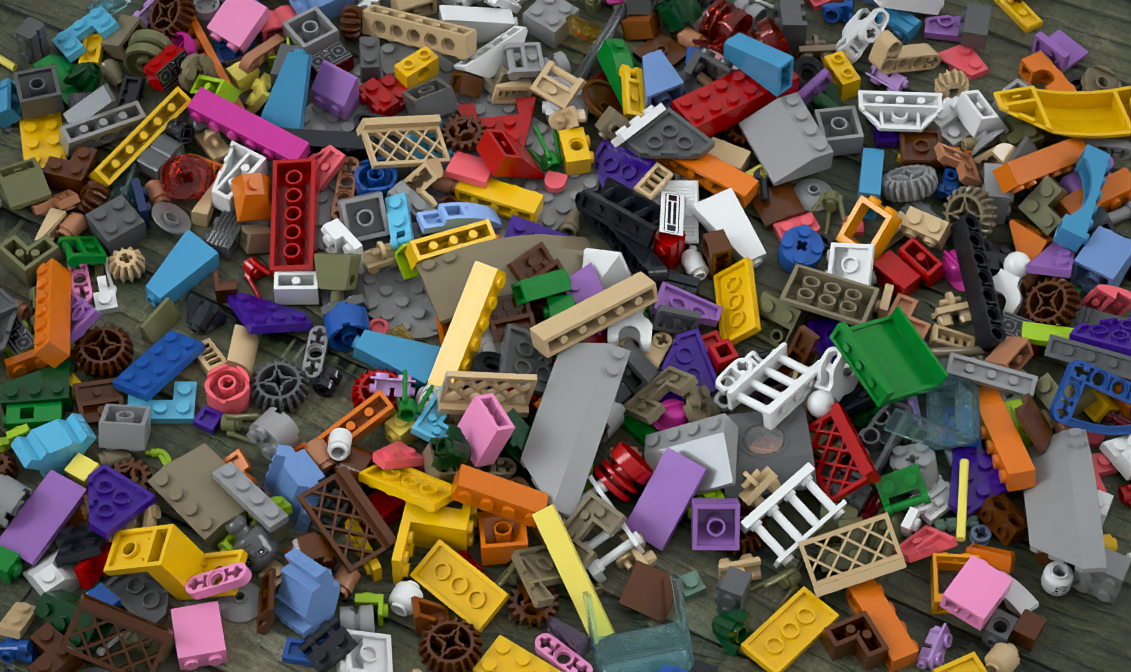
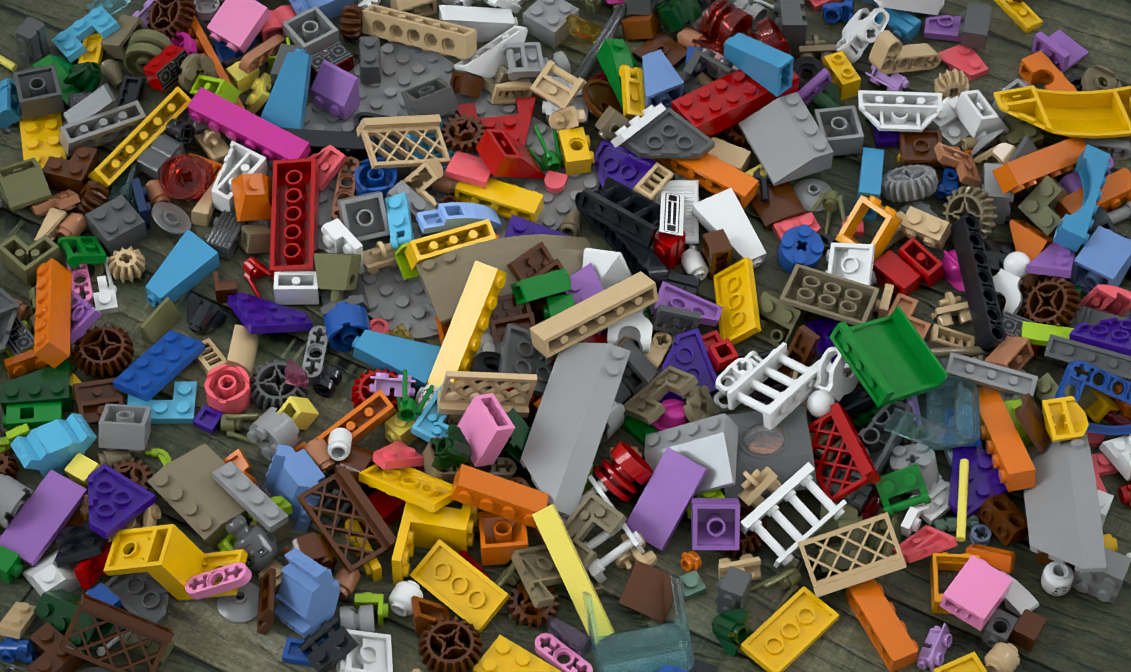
(199, 635): bright pink brick -> none
(295, 375): none -> clear pink slope
(300, 411): none -> light yellow brick
(383, 95): red plate -> none
(417, 68): yellow brick -> none
(690, 561): none -> orange plate
(858, 636): reddish brown brick -> none
(1064, 419): none -> yellow slope

